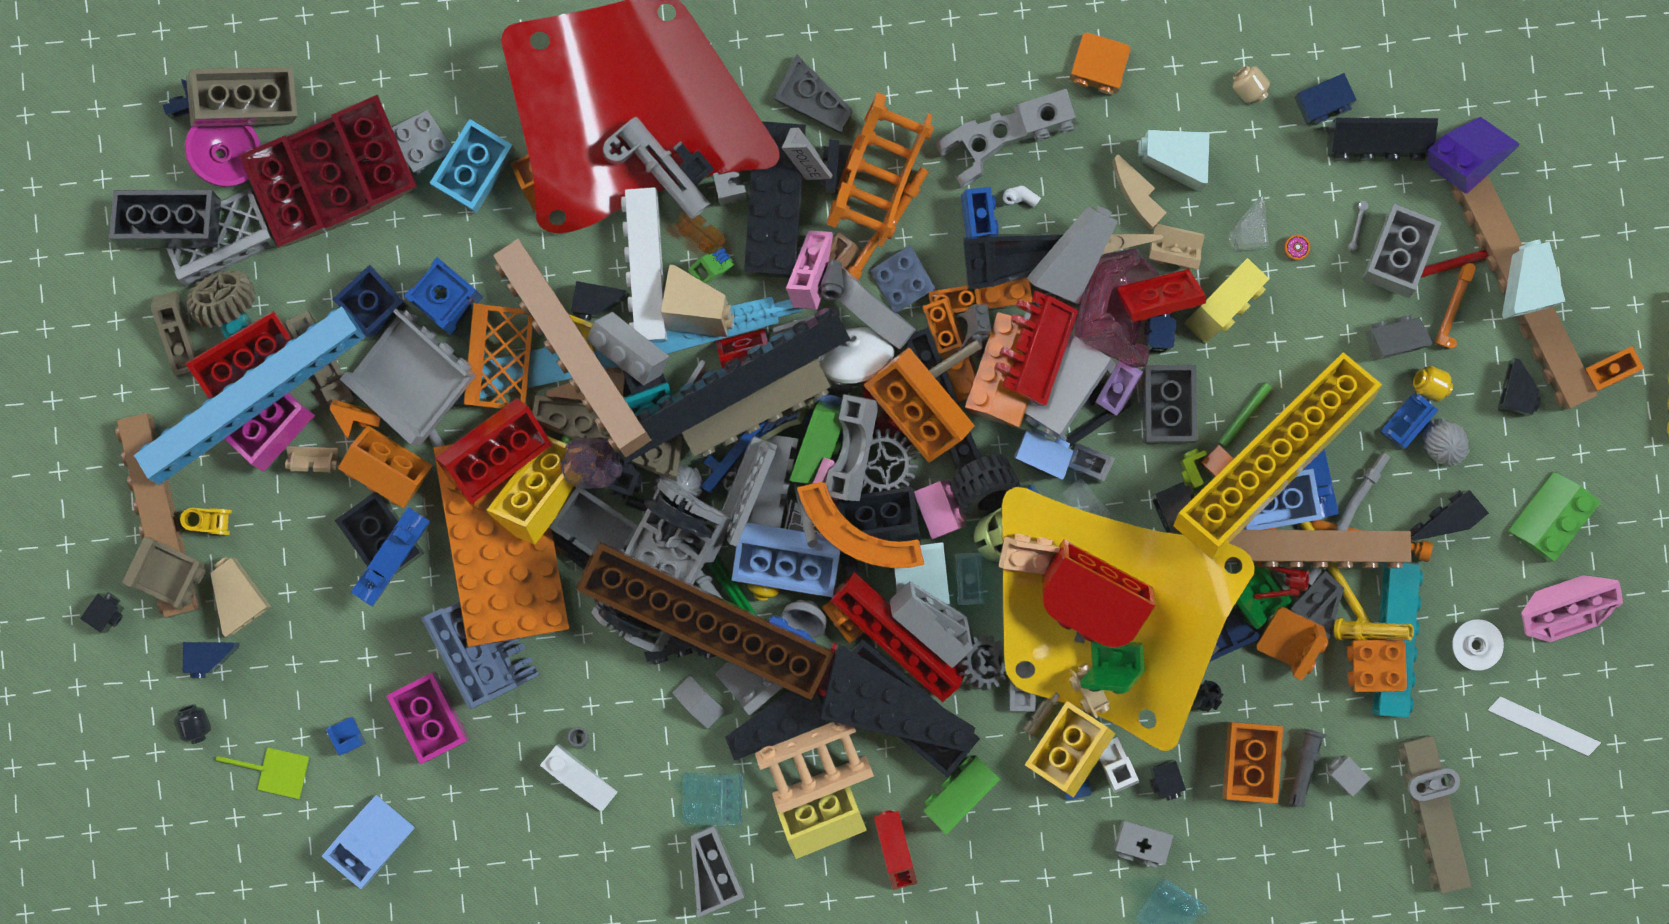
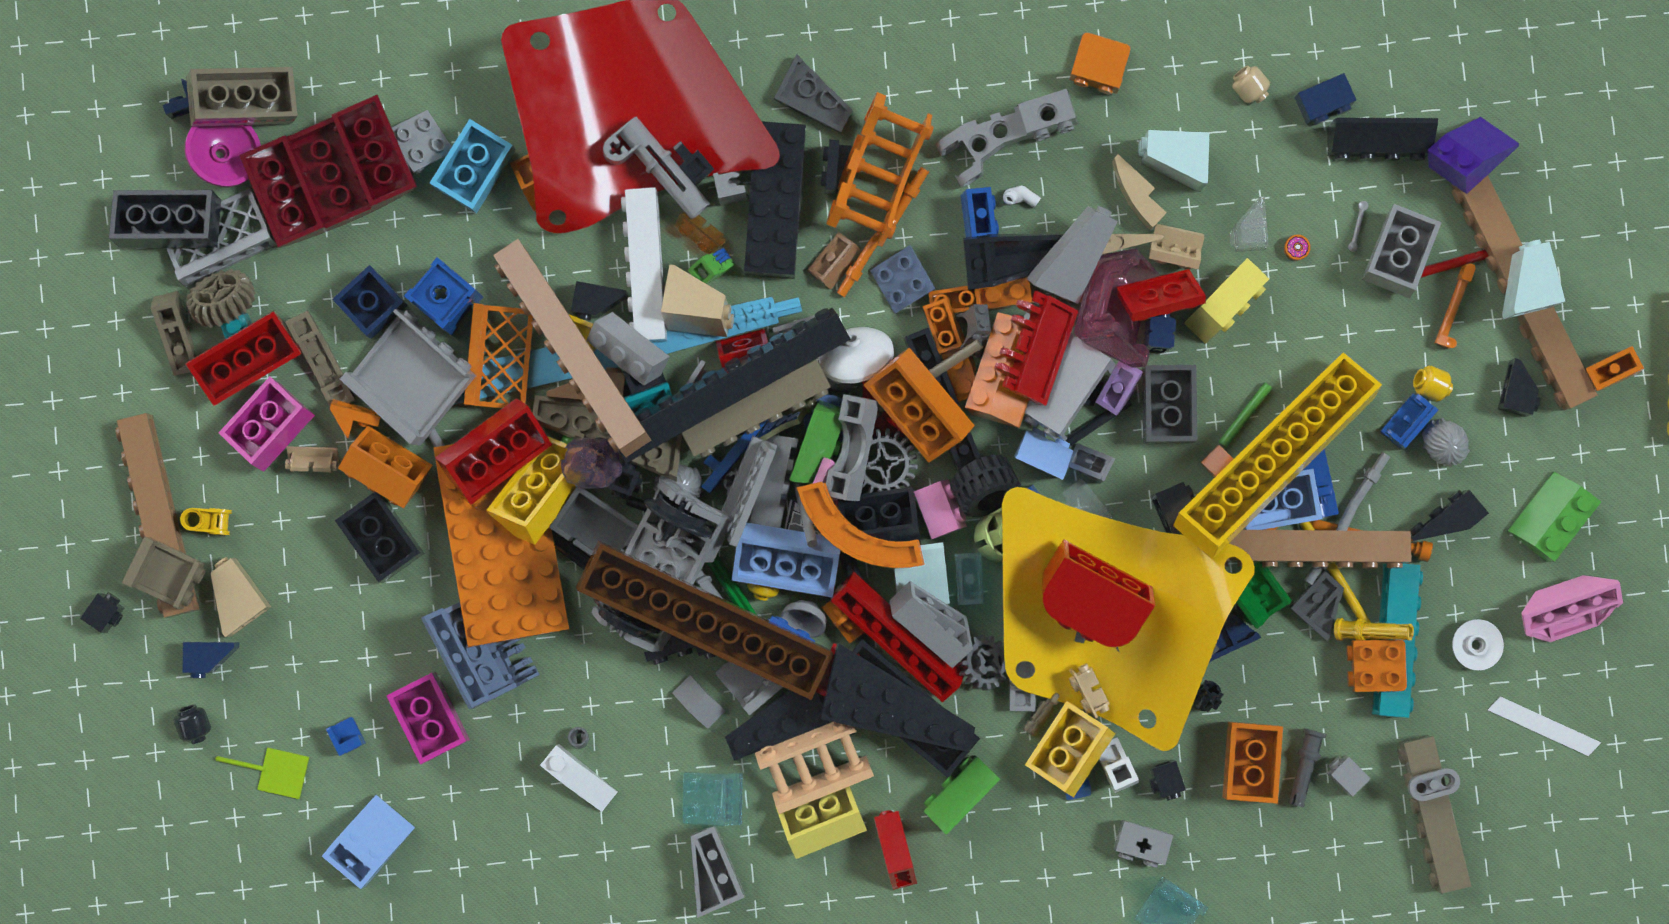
(249, 395): dark azure brick -> none
(390, 556): blue hinge -> none
(805, 156): light grey panel -> none
(809, 270): bright pink slope -> none
(832, 282): dark grey cone -> none
(874, 312): light grey slope -> none
(1027, 555): light nougat bracket -> none
(1114, 667): green bracket -> none
(1190, 472): lime bracket -> none
(1293, 641): orange bracket -> none
(1295, 579): red plant -> none
(1397, 338): dark grey slope -> none

